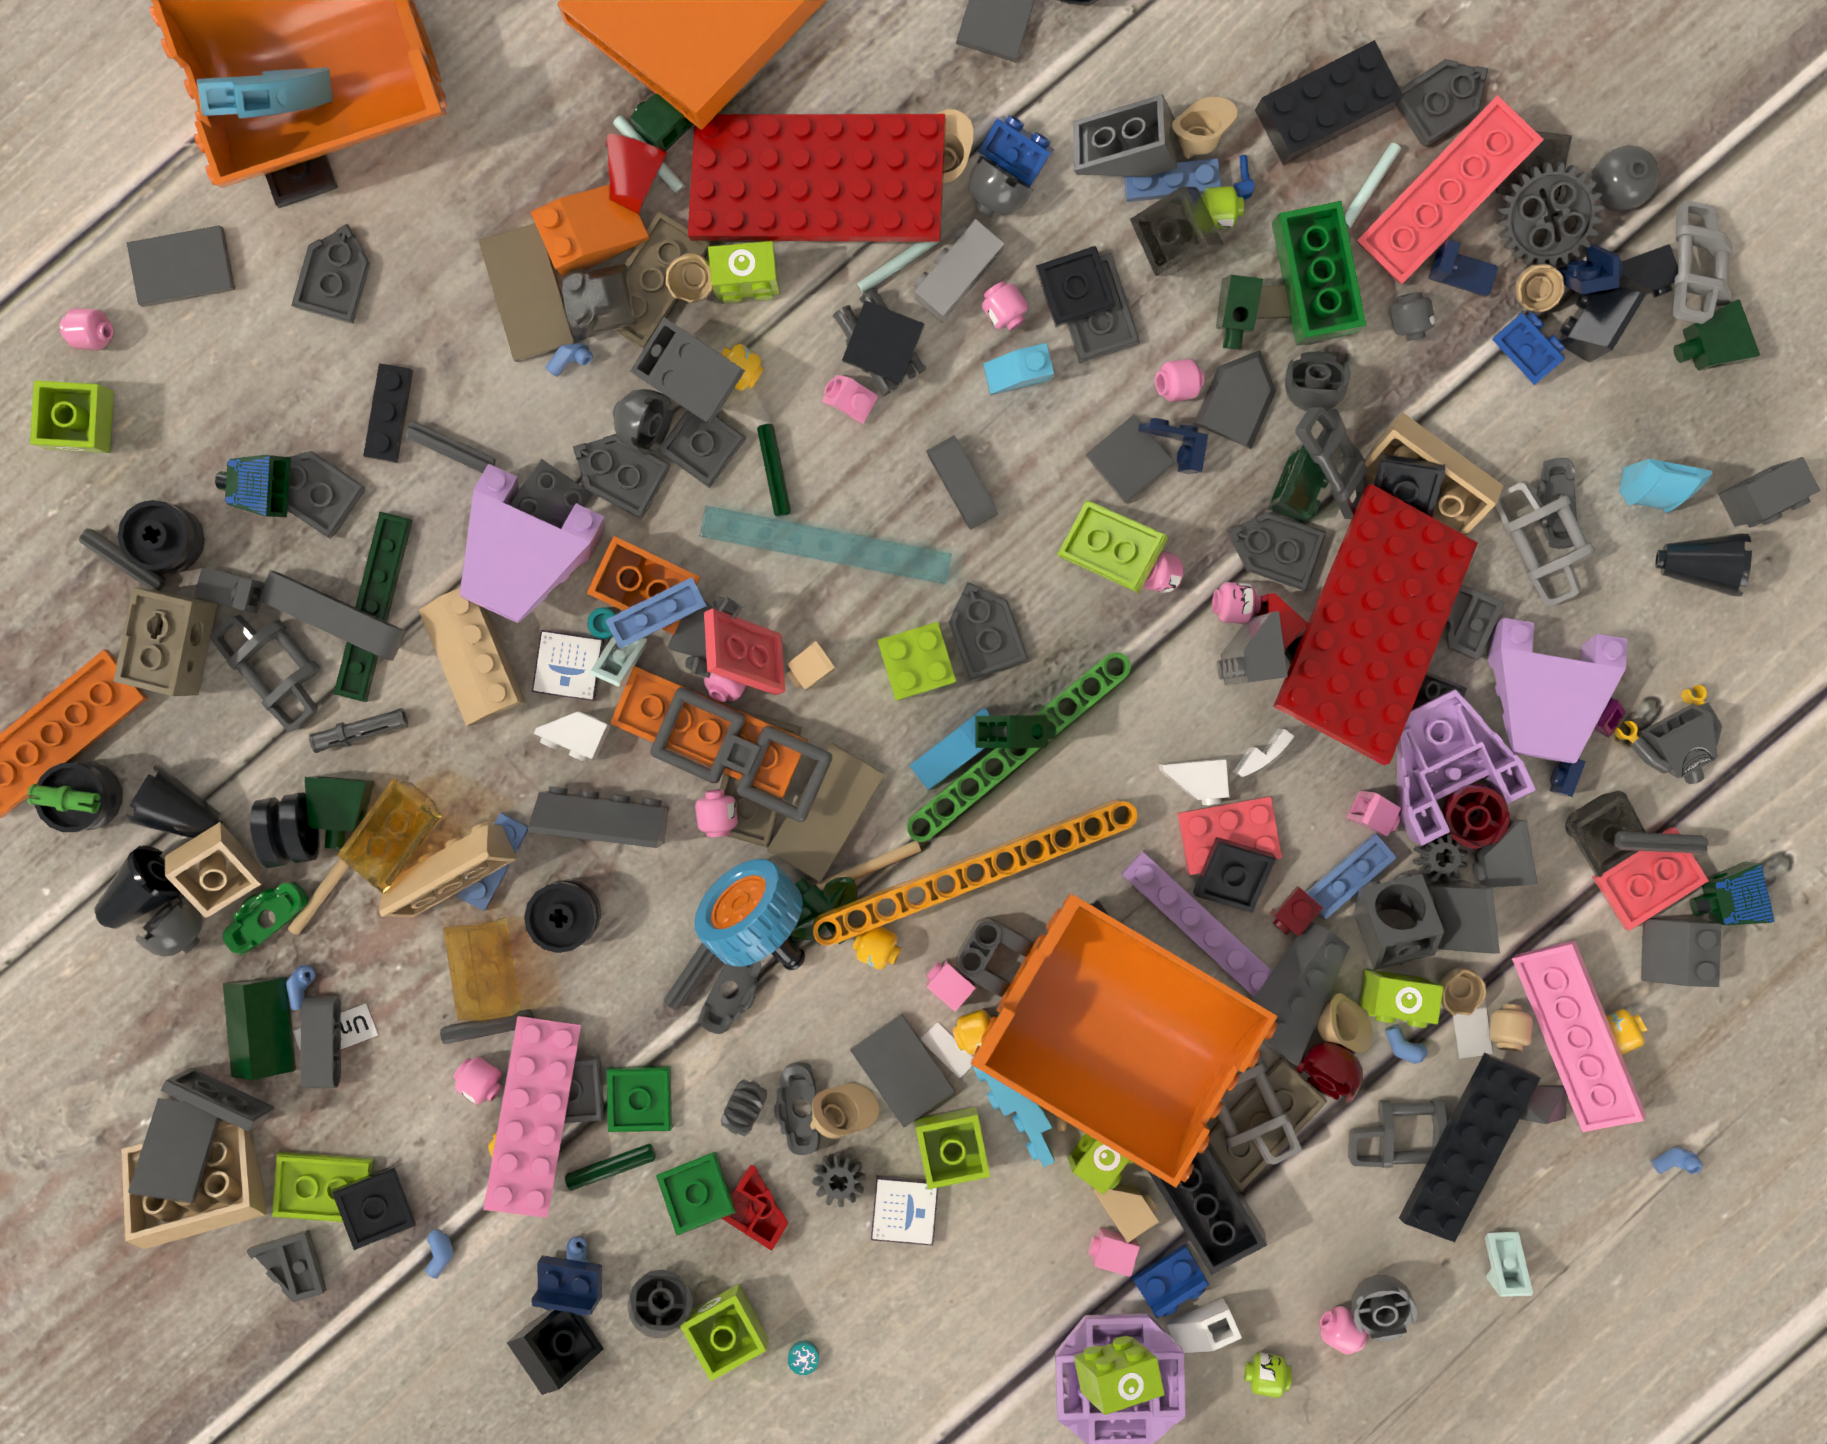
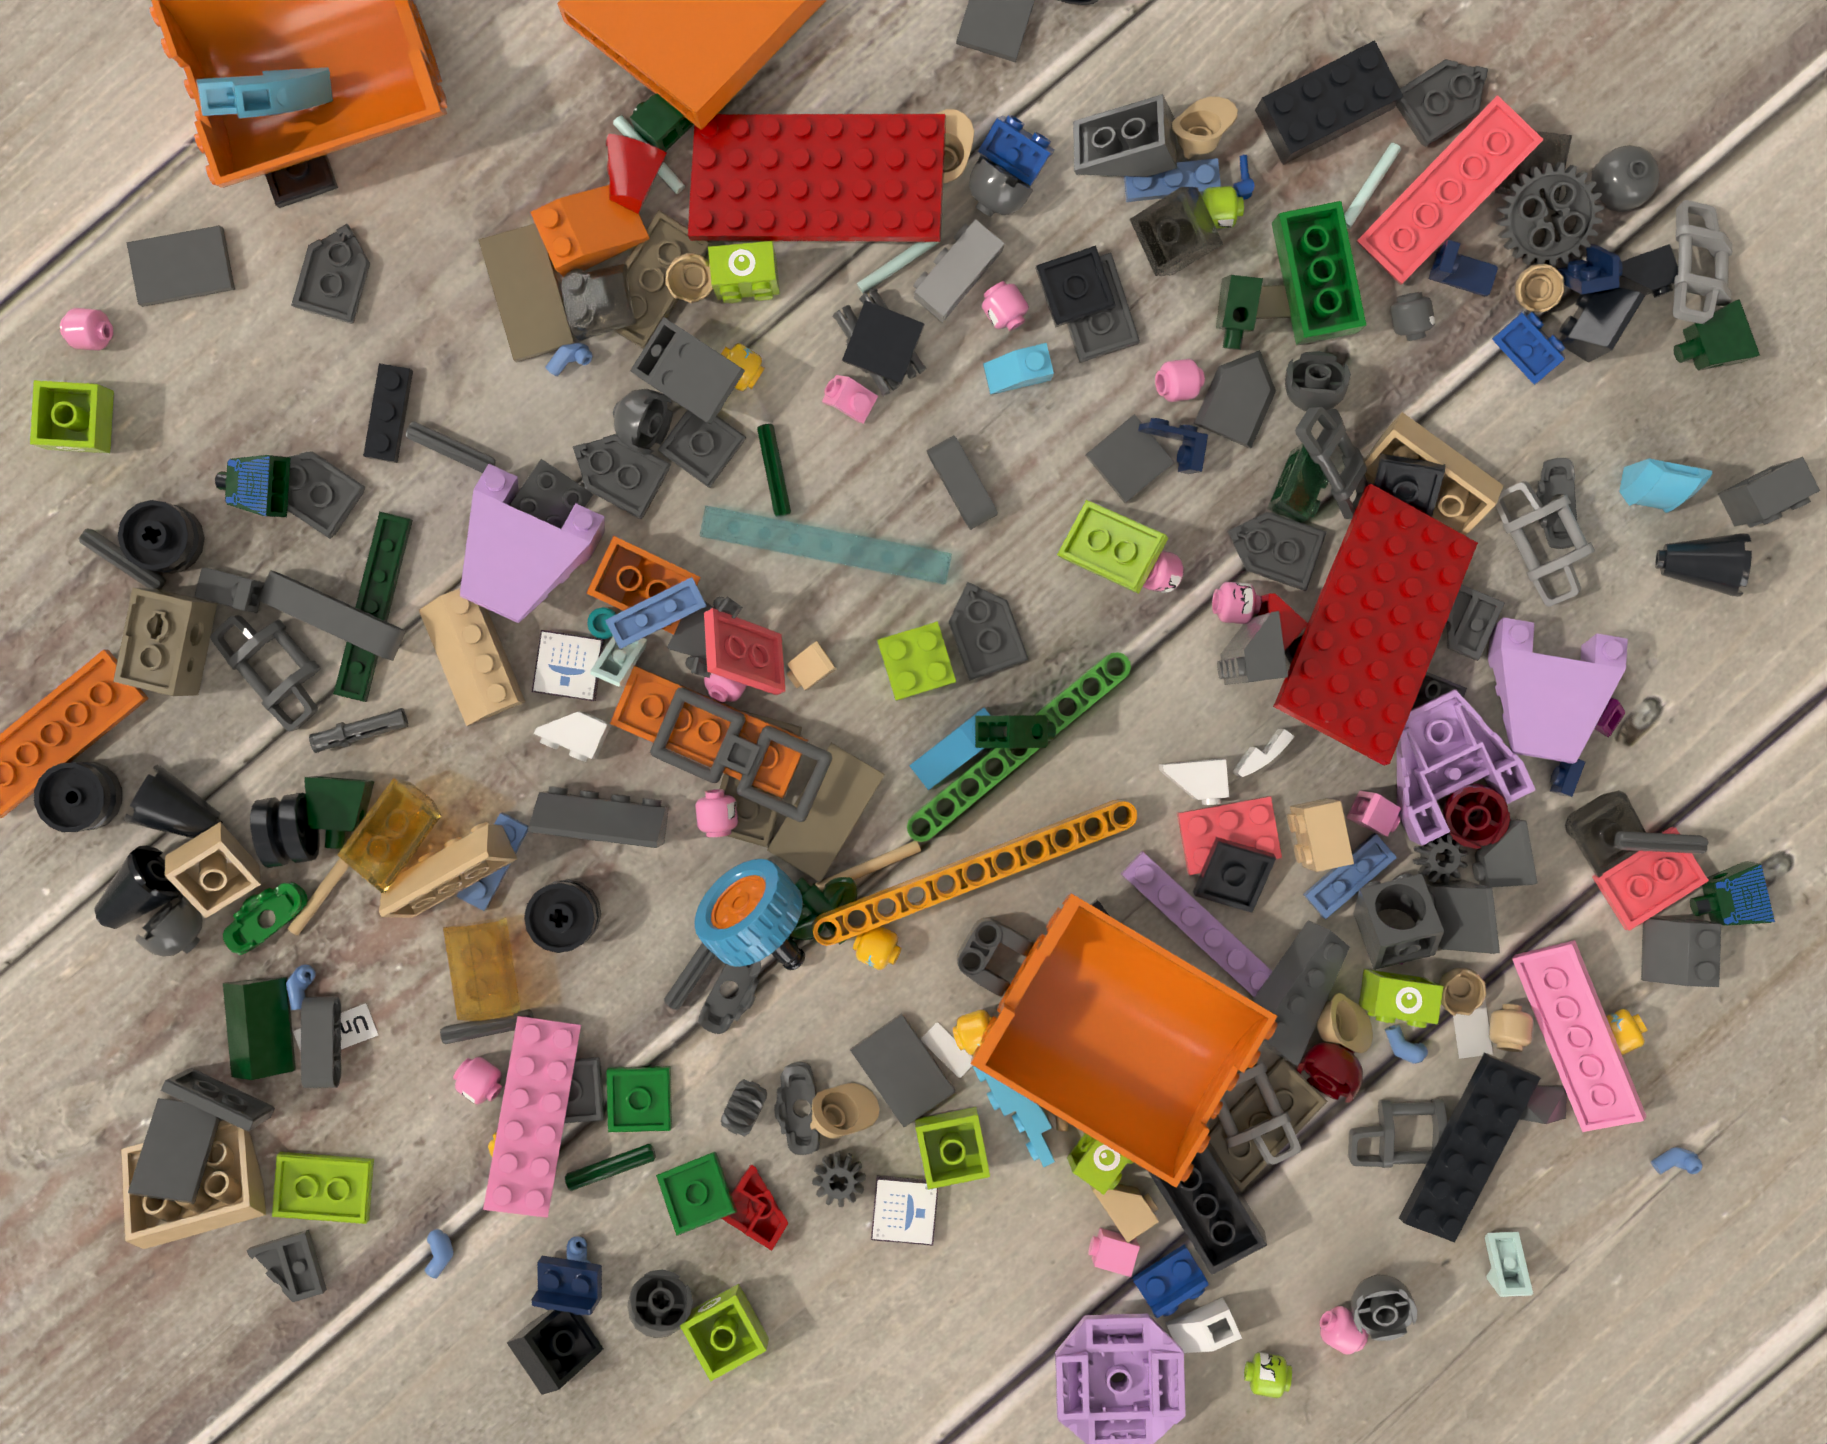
(63, 798): bright green pin -> none
(373, 1207): black tile -> none
(803, 1357): teal tile -> none
(949, 984): bright pink brick -> none
(1118, 1375): lime brick -> none
(1296, 912): dark red bracket -> none
(1320, 835): none -> tan brick
(1680, 741): dark grey torso -> none

